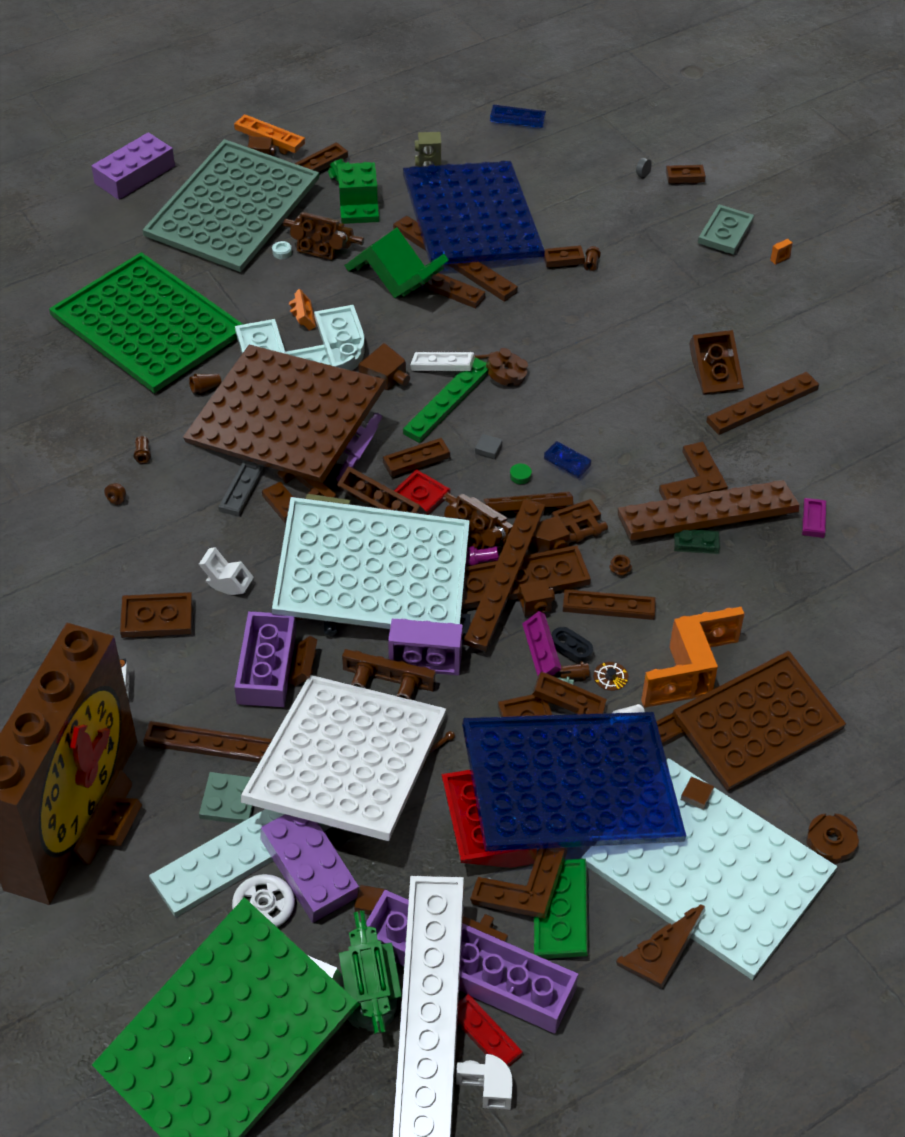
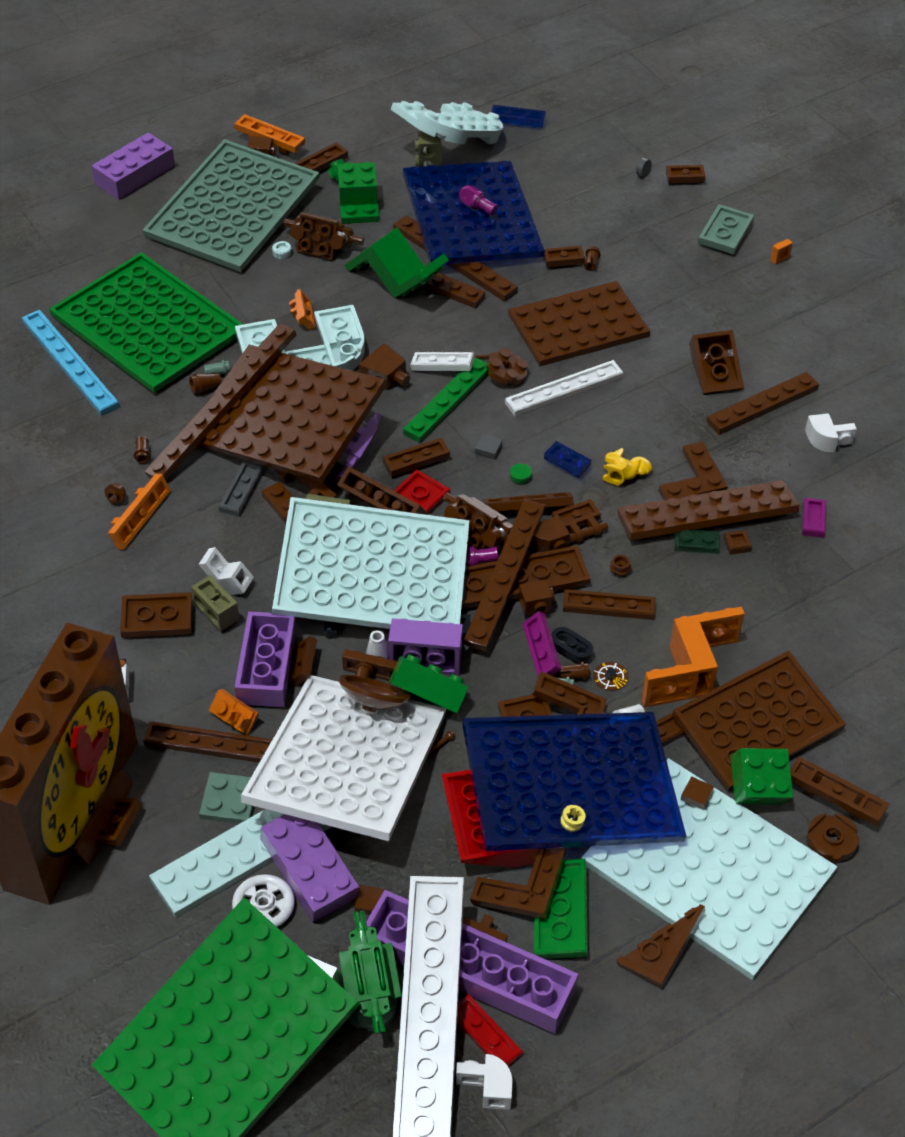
(70, 362): none -> medium azure tile
(139, 511): none -> orange hinge
(215, 603): none -> olive brick
(218, 368): none -> sand green pin
(221, 402): none -> reddish brown plate
(233, 711): none -> orange plate
(373, 693): none -> reddish brown dish
(377, 645): none -> white cone
(429, 683): none -> green brick
(453, 123): none -> light aqua plate
(475, 199): none -> magenta arm
(564, 388): none -> white tile
(577, 812): none -> light yellow bush
(578, 323): none -> reddish brown plate
(621, 469): none -> yellow animal
(737, 542): none -> reddish brown tile
(761, 776): none -> green brick
(827, 436): none -> white brick
(838, 791): none -> reddish brown hinge

